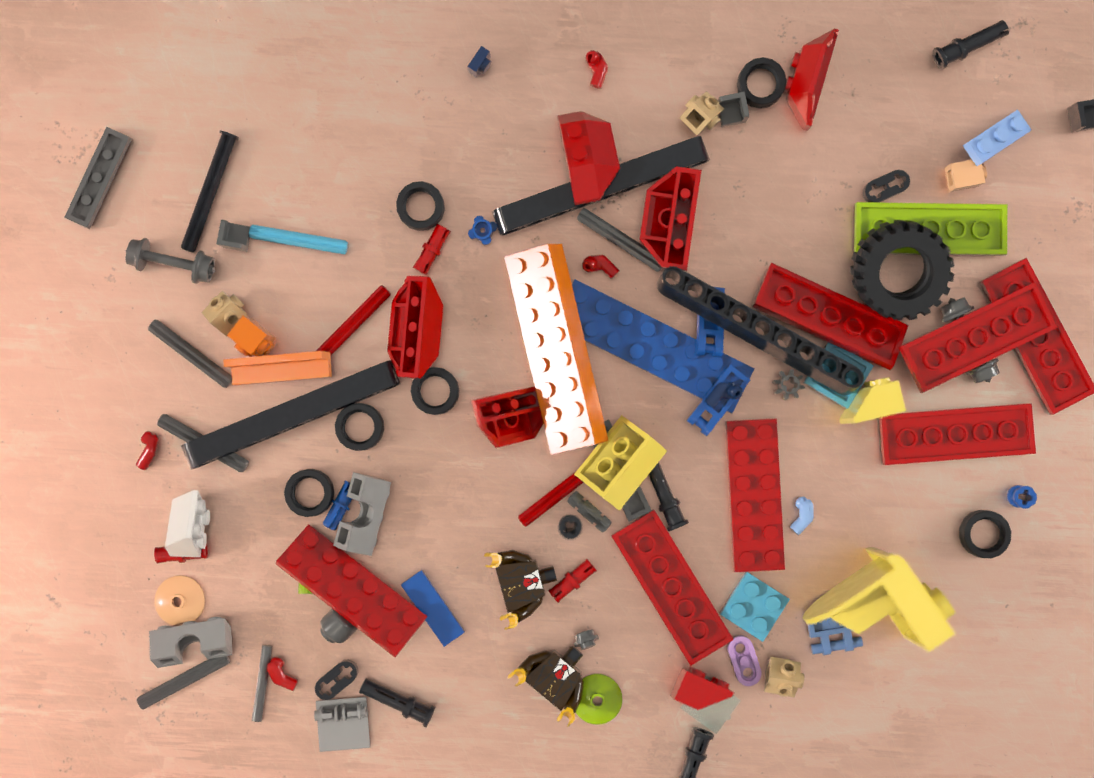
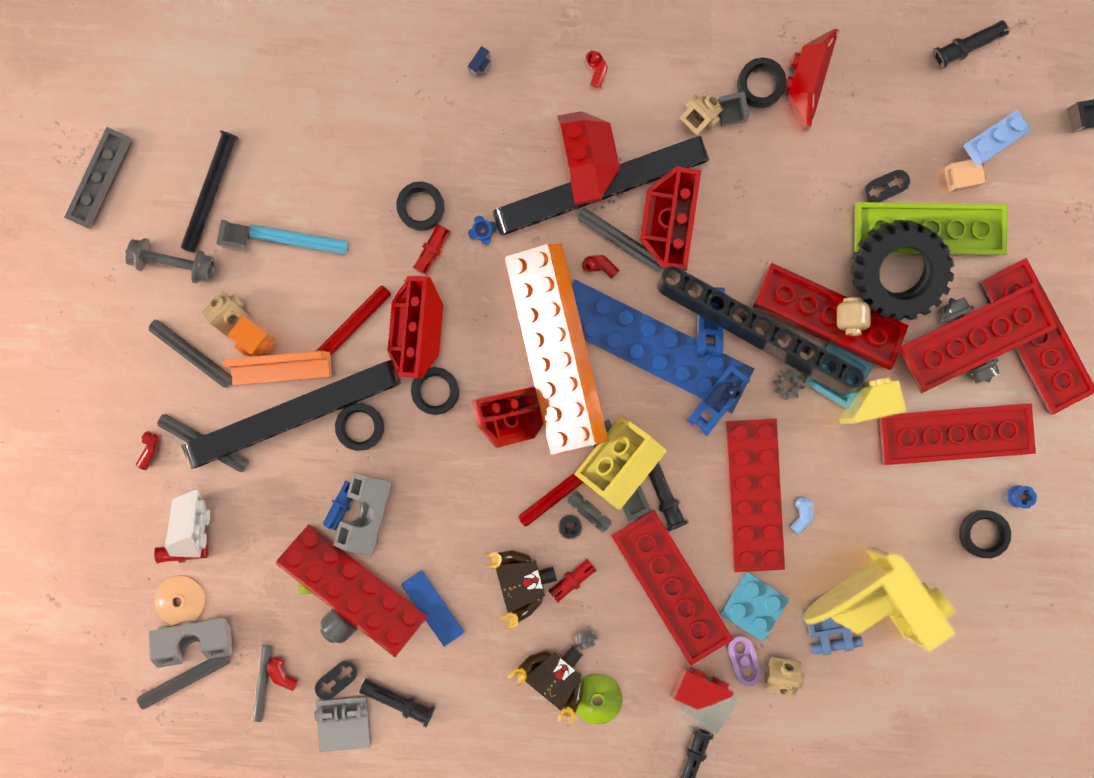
(293, 504): black tyre -> none
(853, 316): none -> tan head

